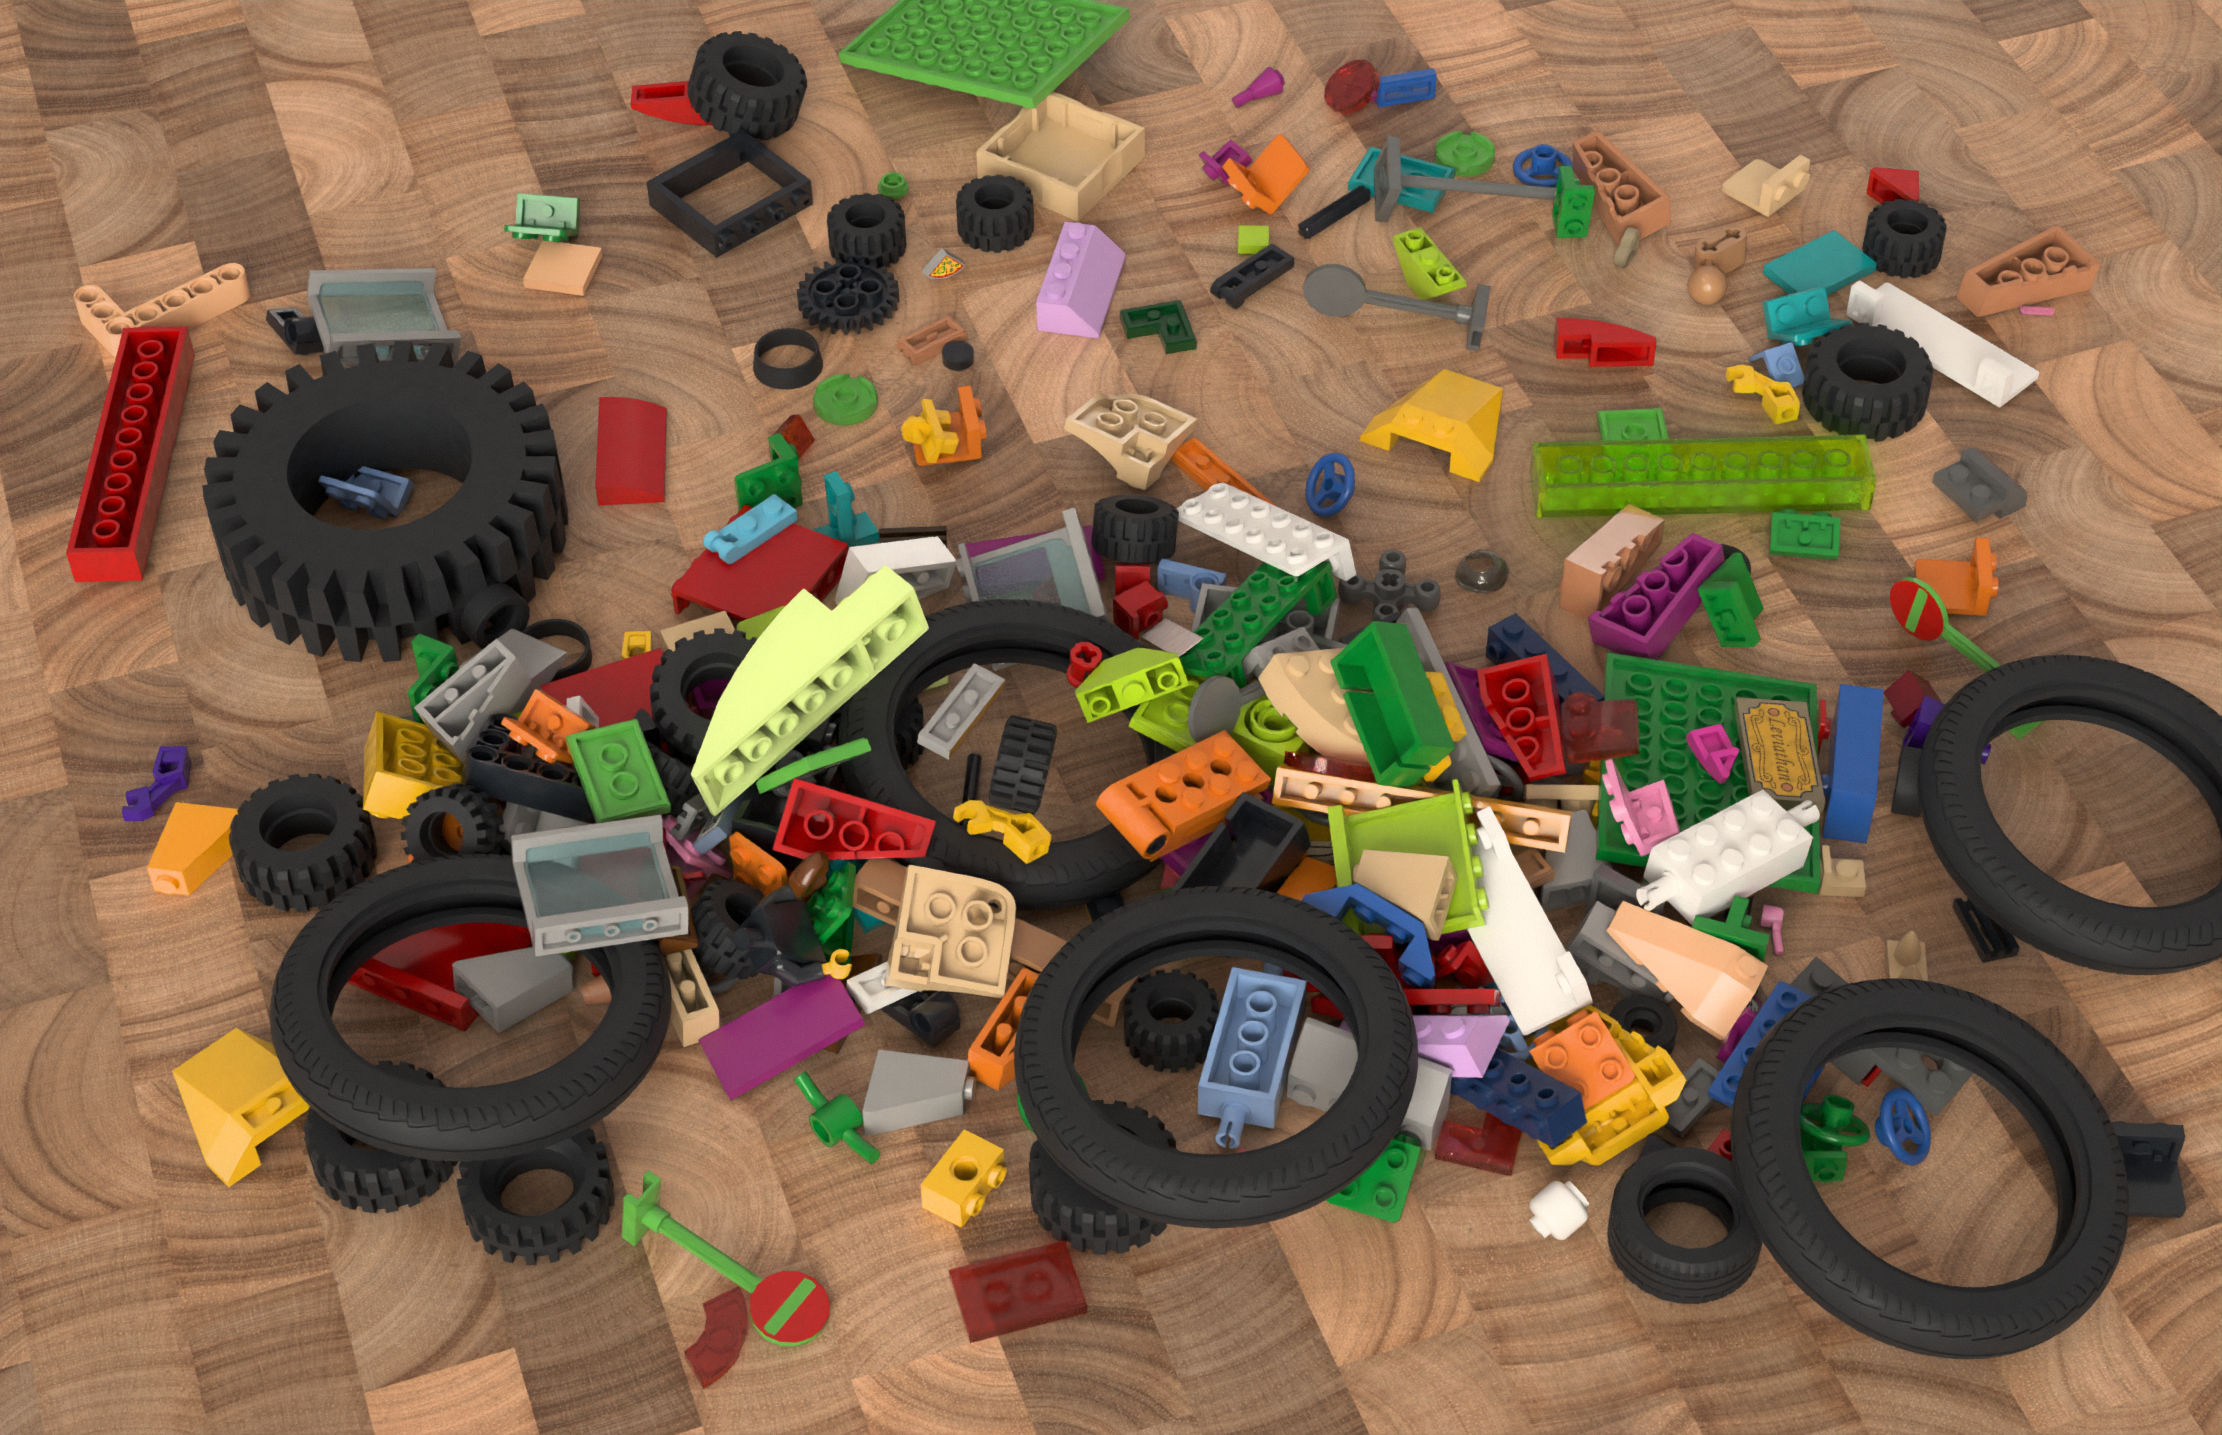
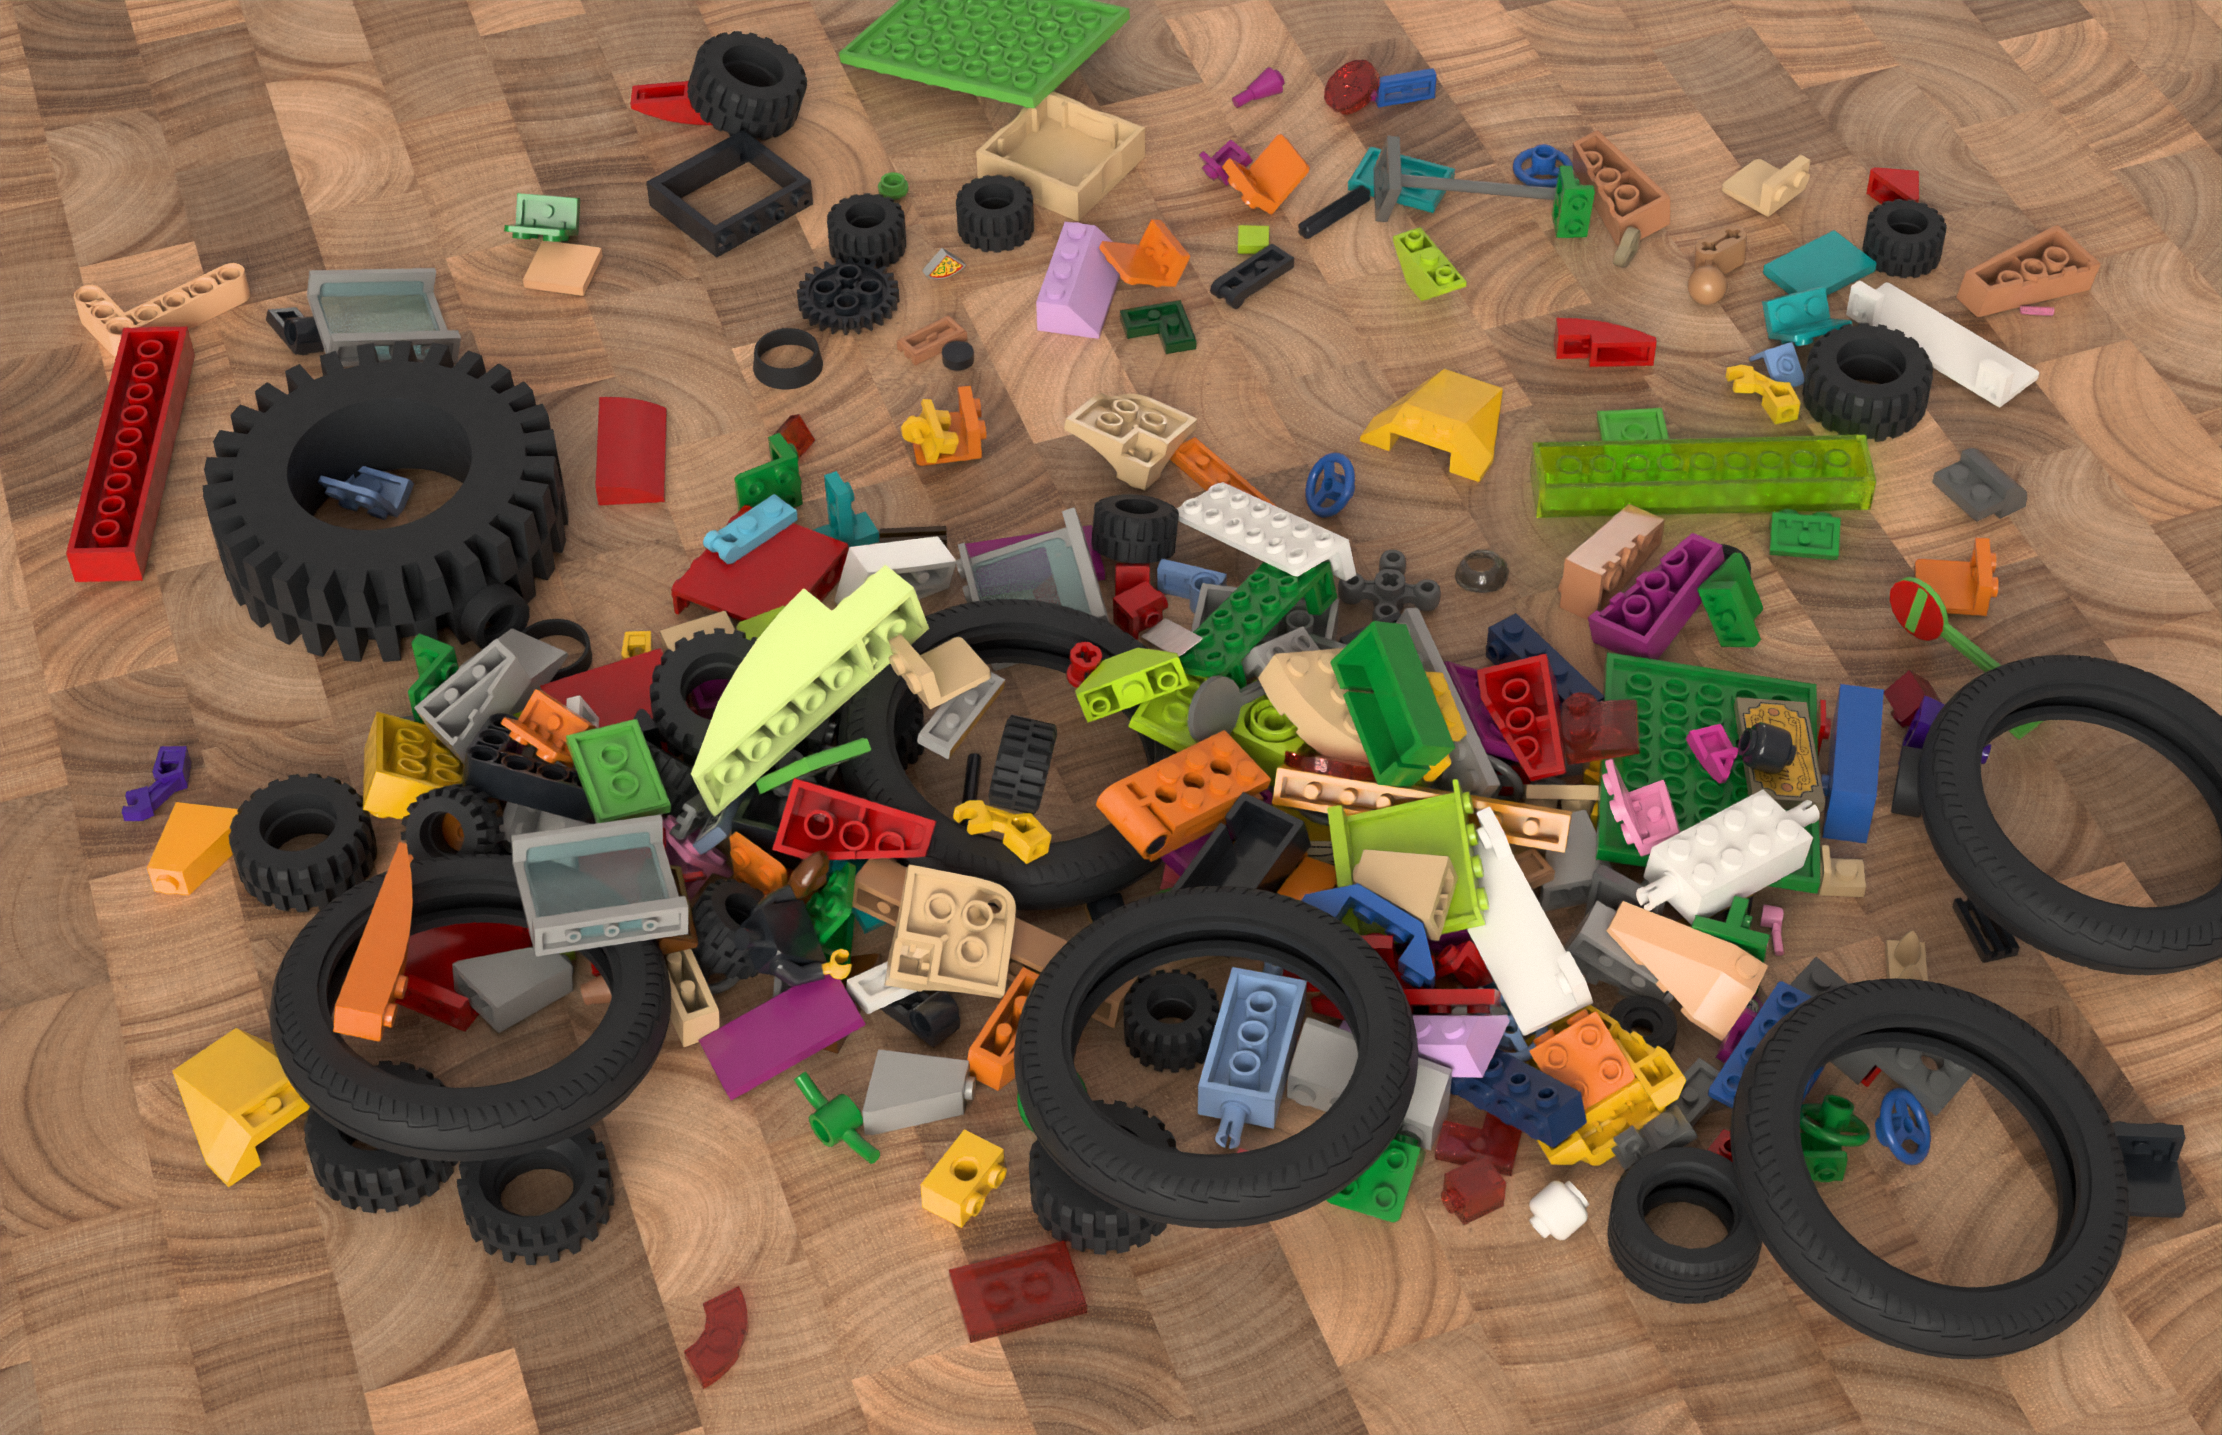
(378, 968): none -> orange slope
(783, 1306): piece -> none
(845, 400): bright green tile -> none
(939, 672): none -> tan bracket
(1155, 261): none -> orange bracket
(1341, 292): dark grey piece -> none
(1465, 153): bright green tile -> none
(1473, 1190): none -> clear red brick
(1662, 1132): none -> dark grey hinge
(1766, 748): none -> black head

